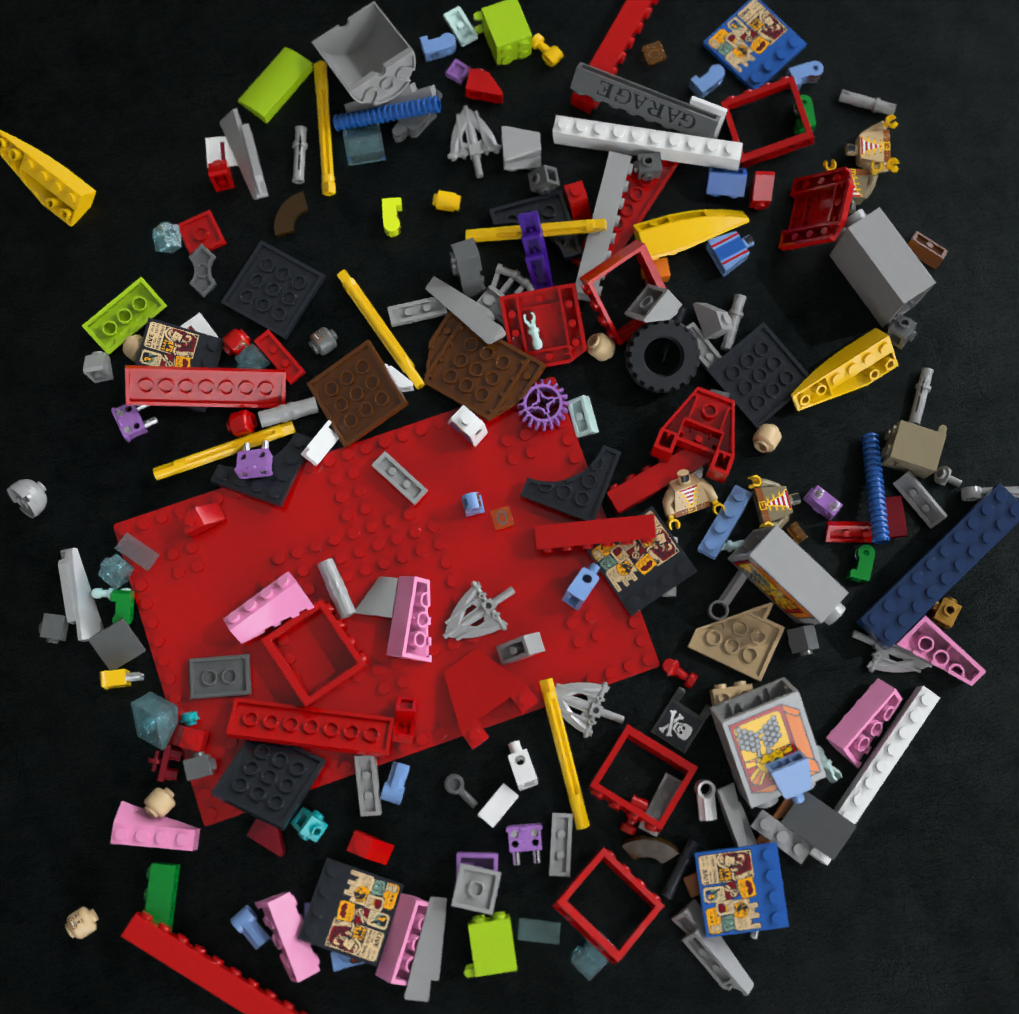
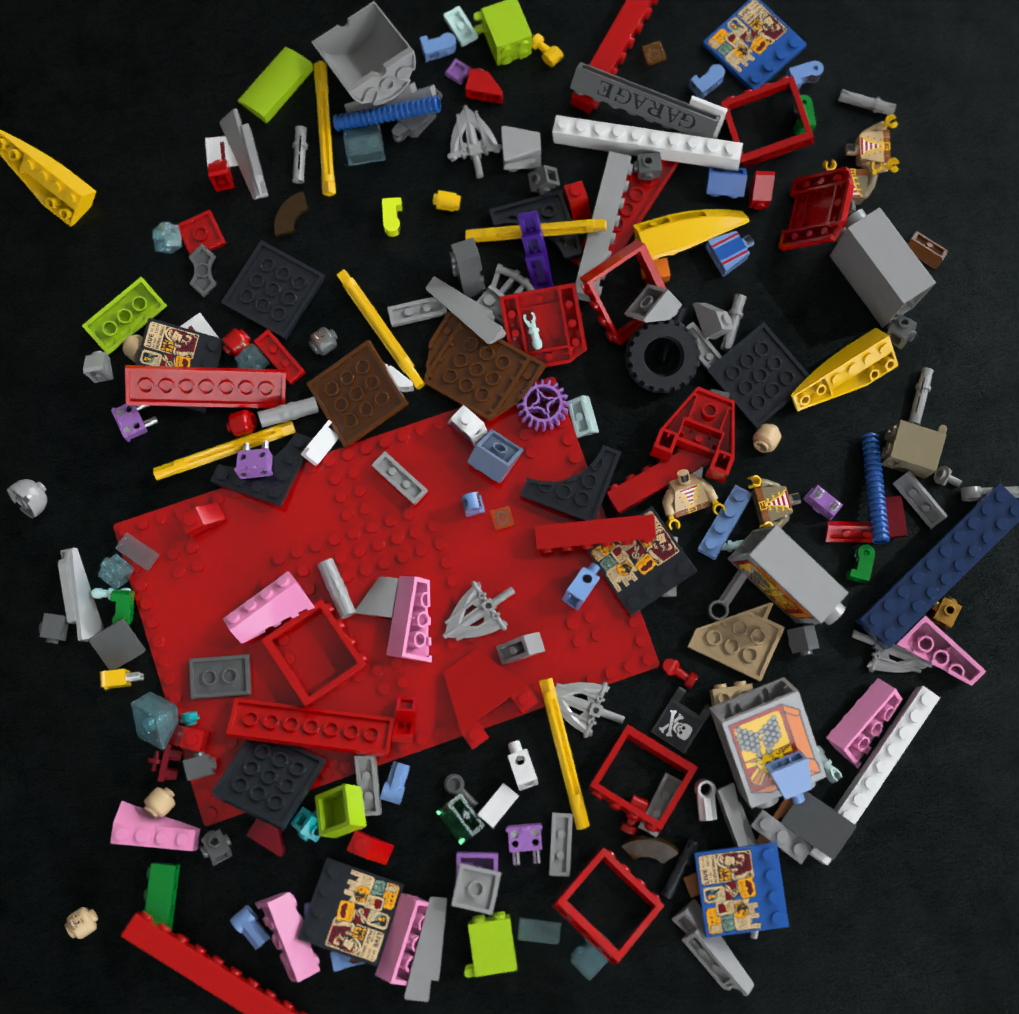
(216, 846): none -> dark grey brick
(340, 811): none -> lime piece
(460, 818): none -> clear green brick
(495, 456): none -> sand blue slope
(600, 346): tan head -> none
(797, 532): clear orange tile -> none

